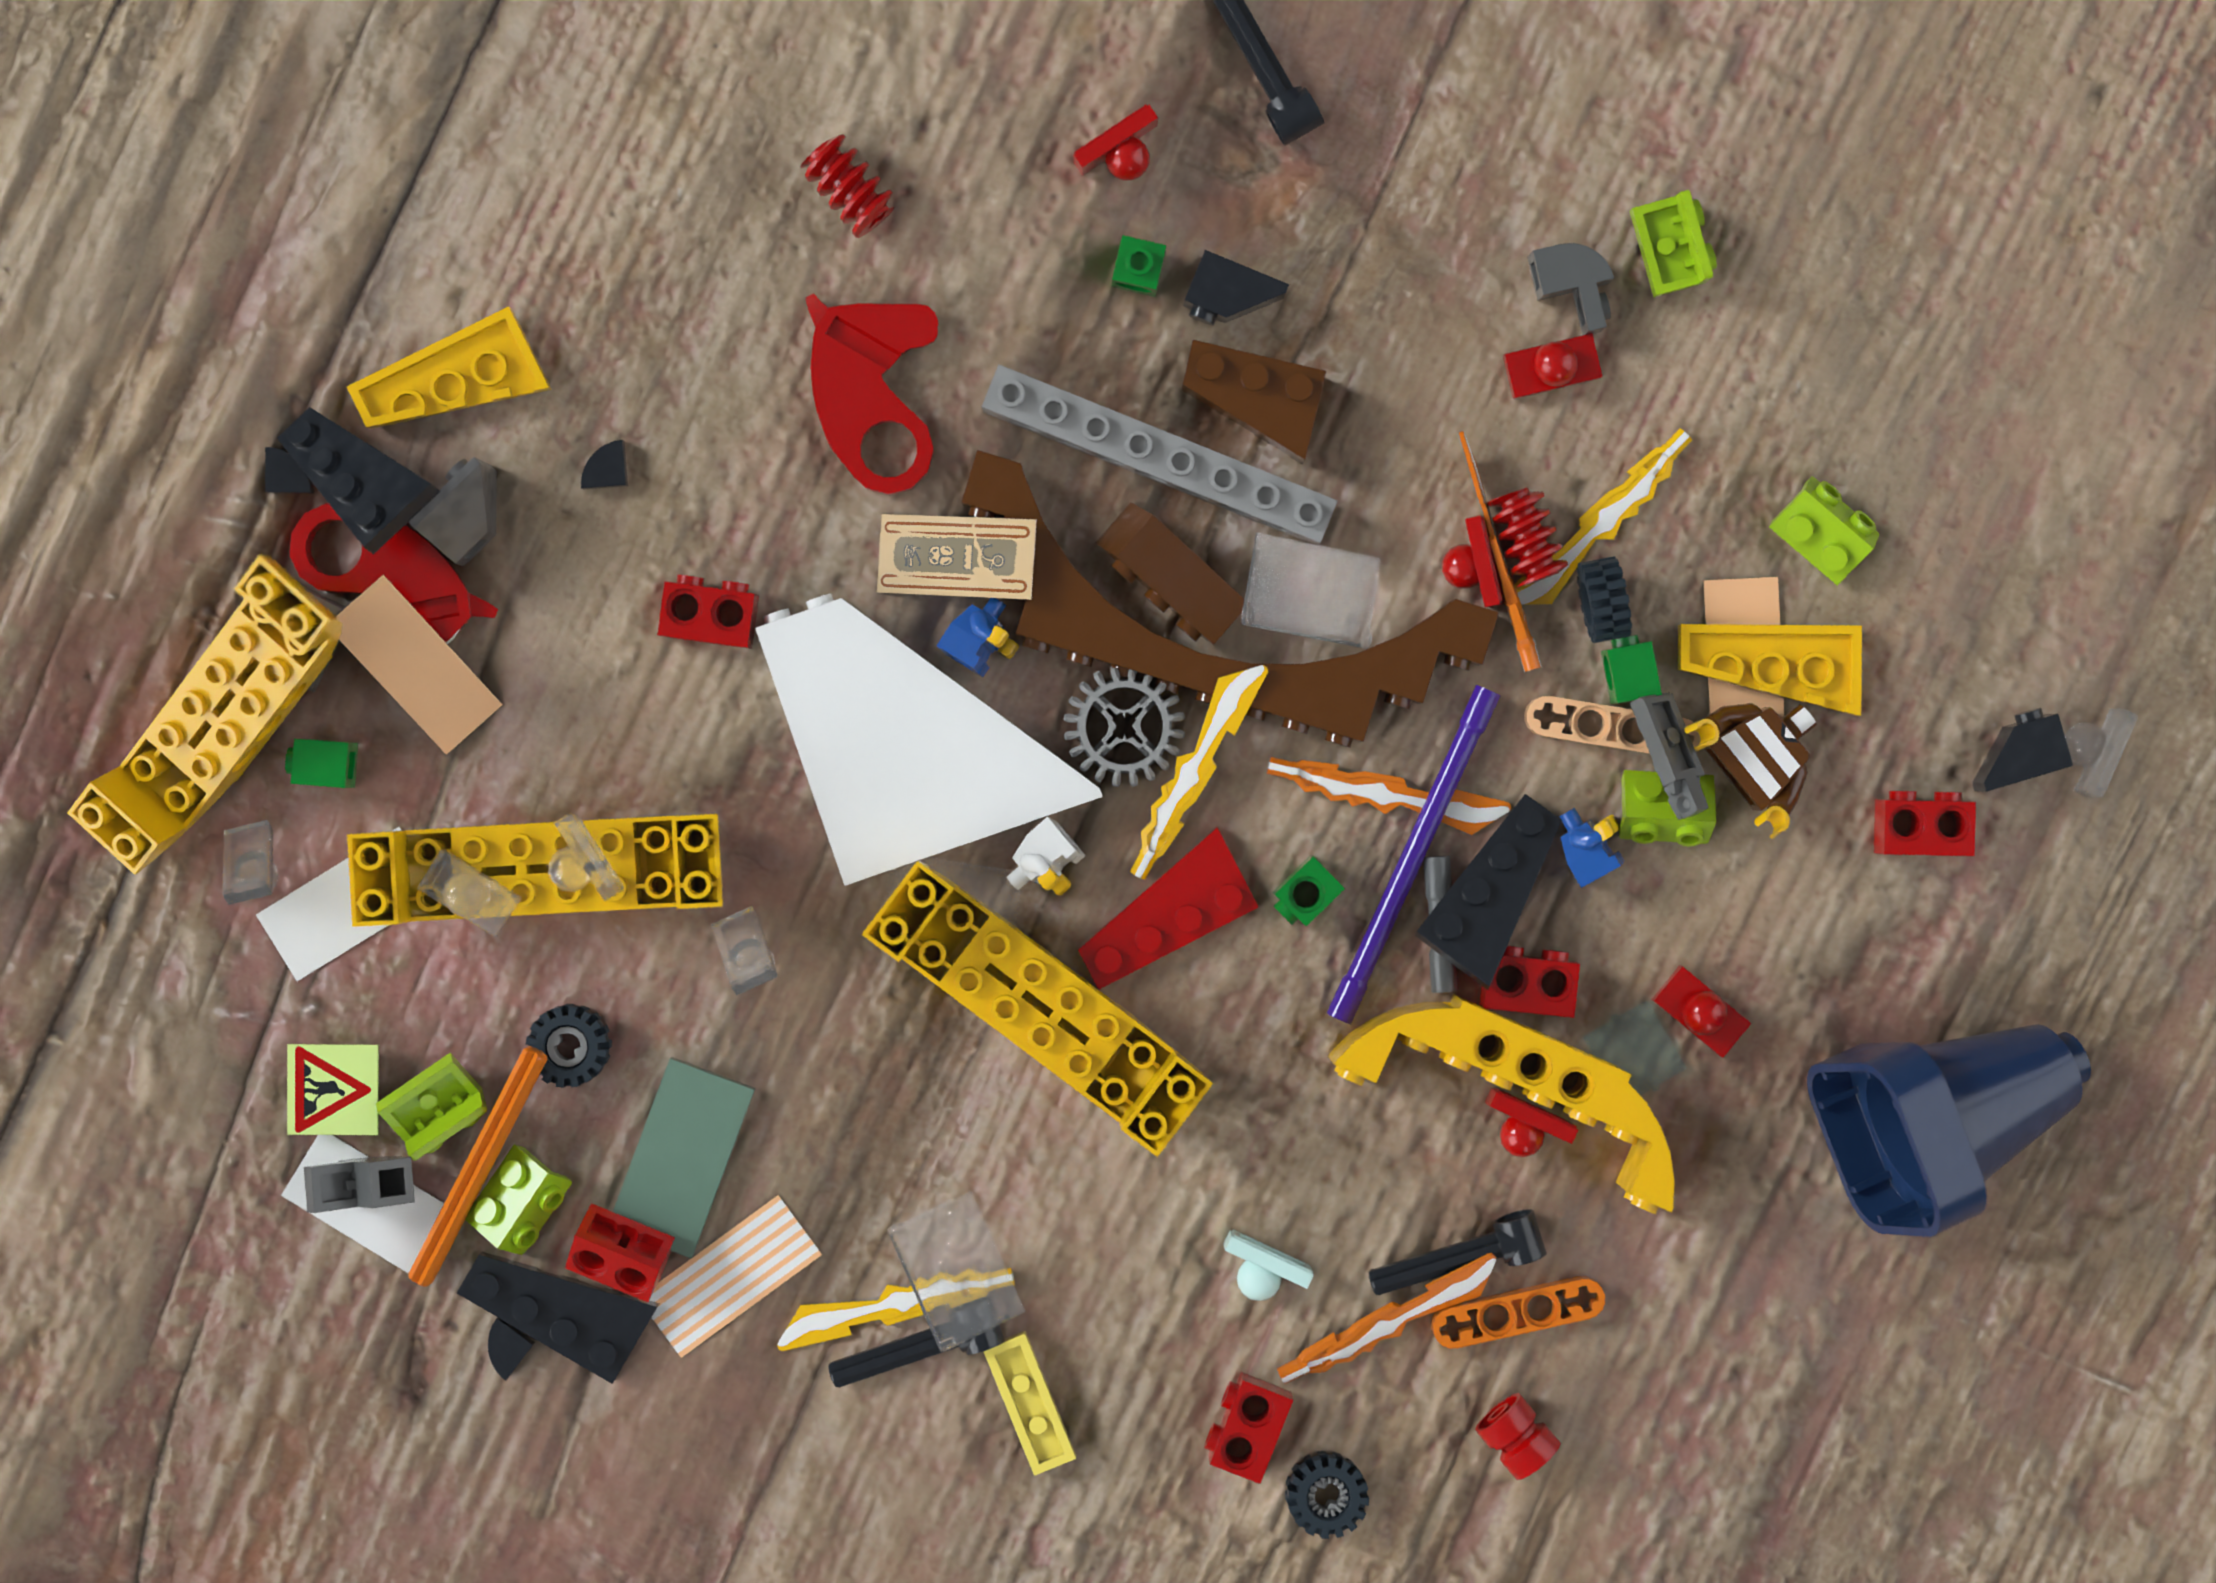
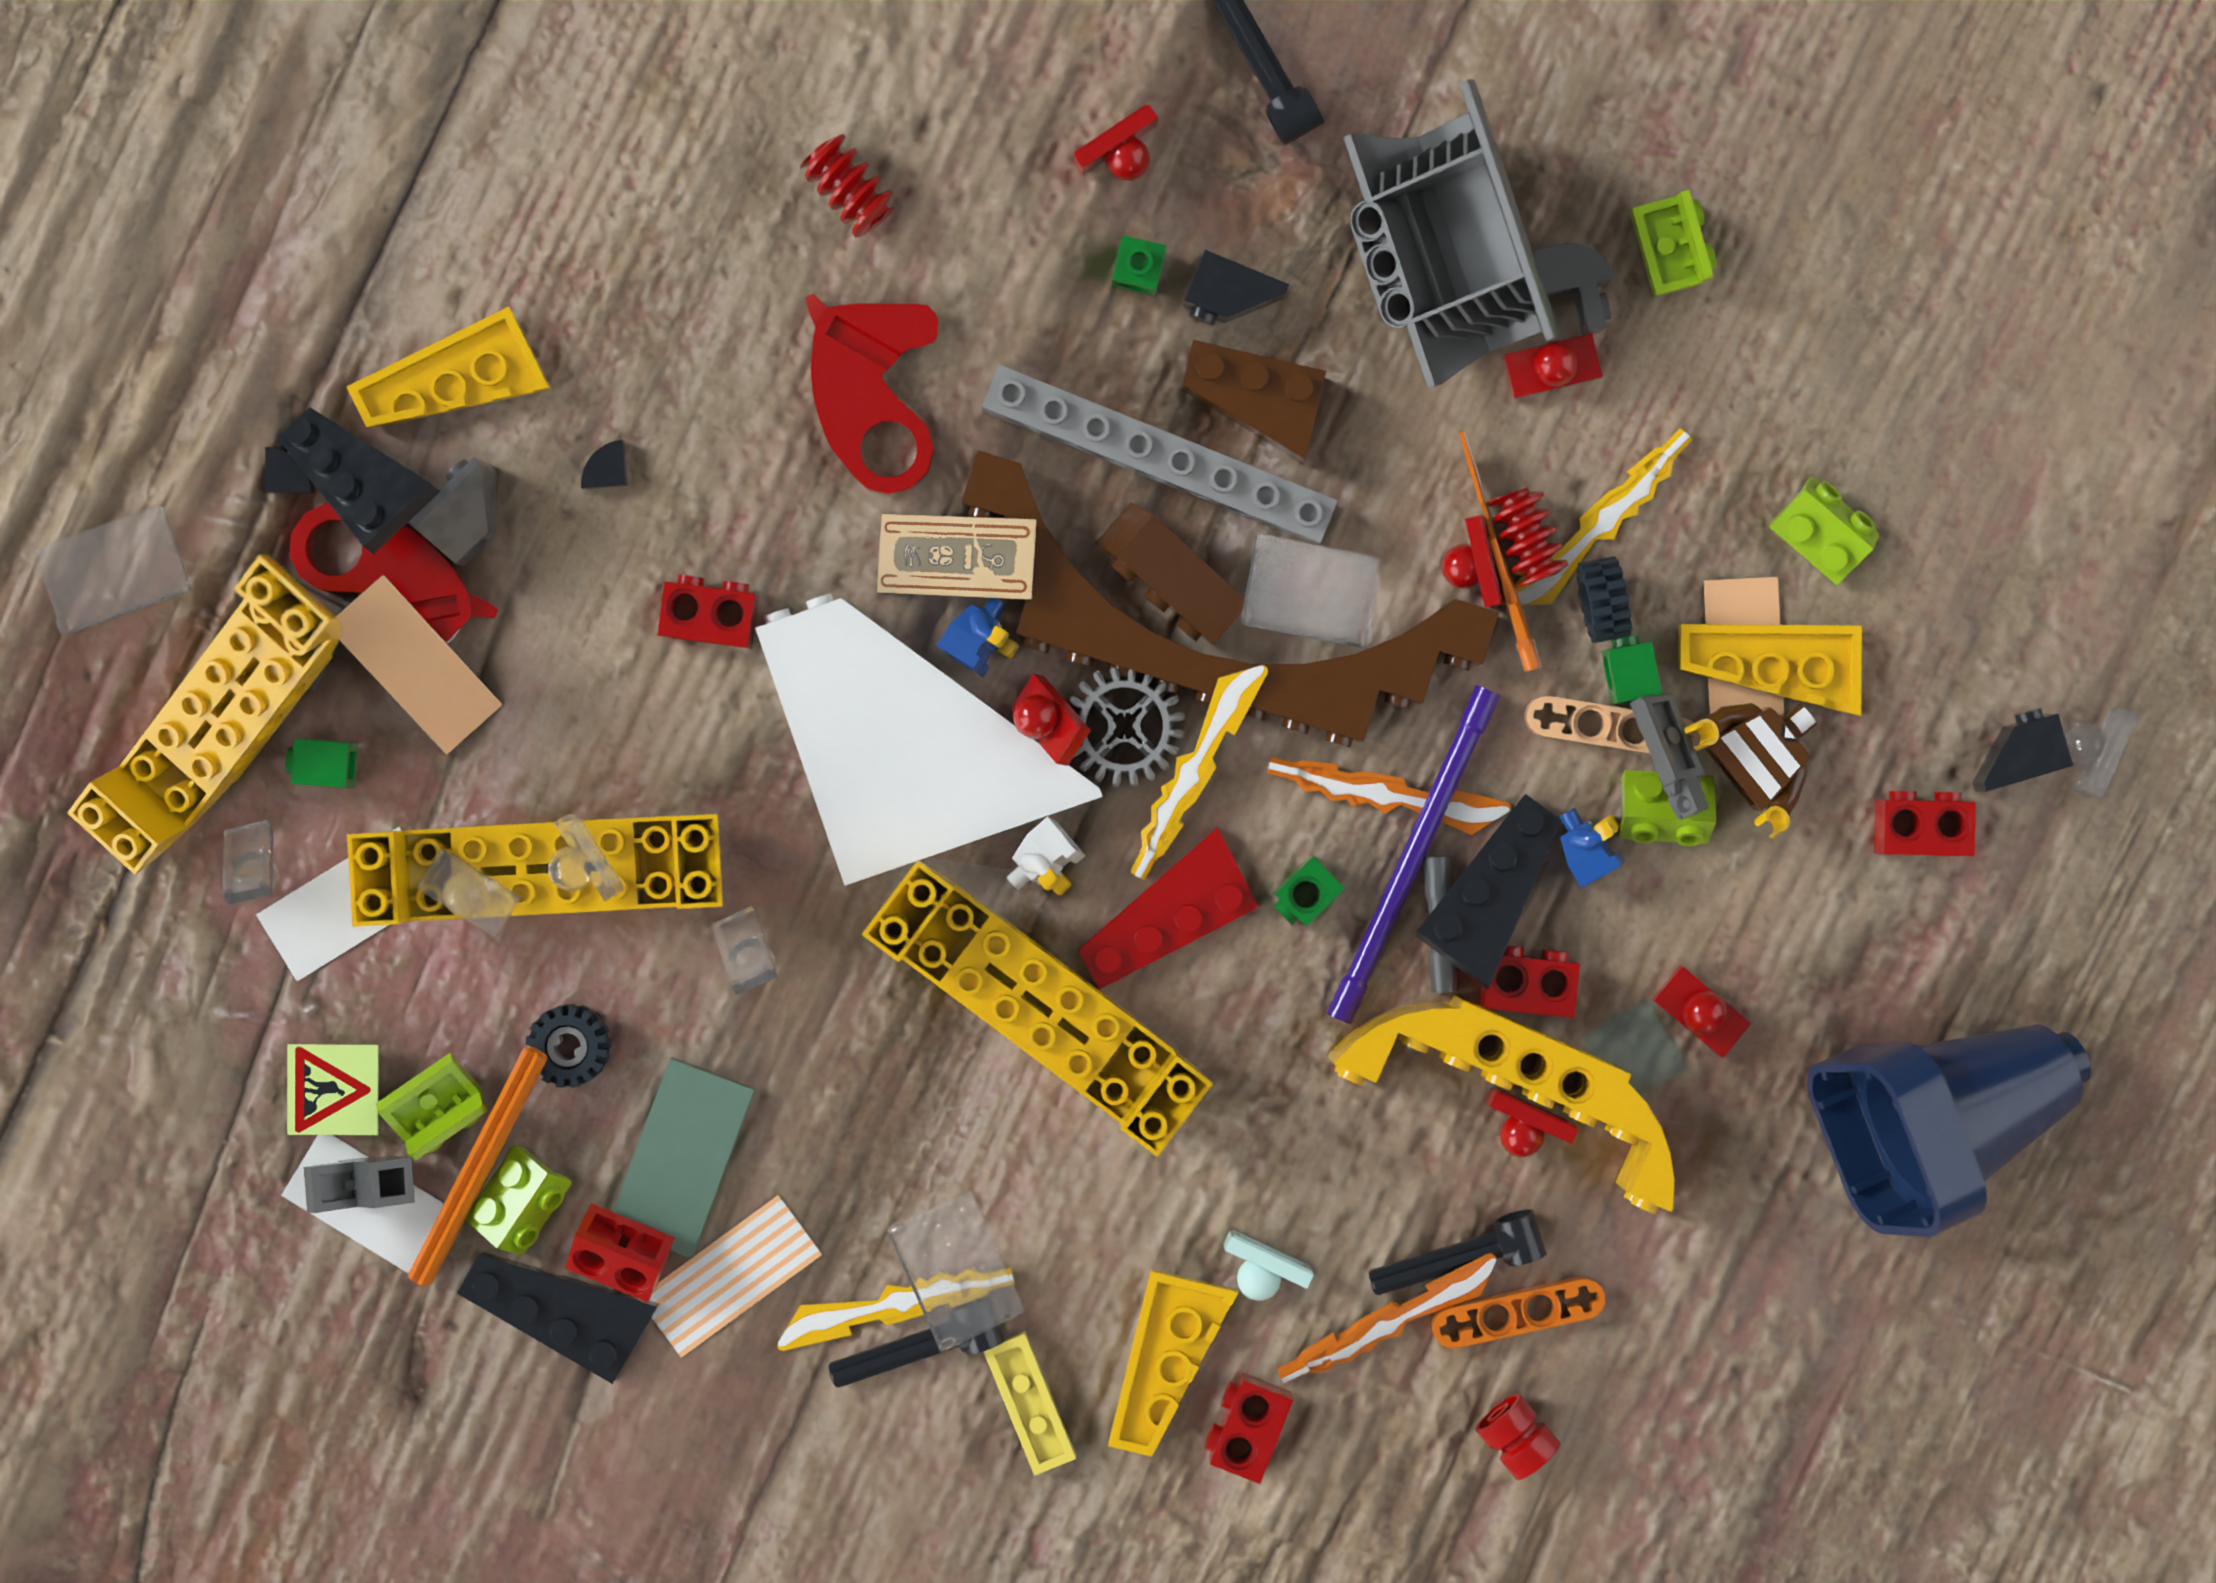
(112, 569): none -> clear piece
(507, 1347): black tile -> none
(1049, 719): none -> red tile
(1168, 1345): none -> yellow wing
(1335, 1514): black bush -> none
(1452, 239): none -> dark grey panel

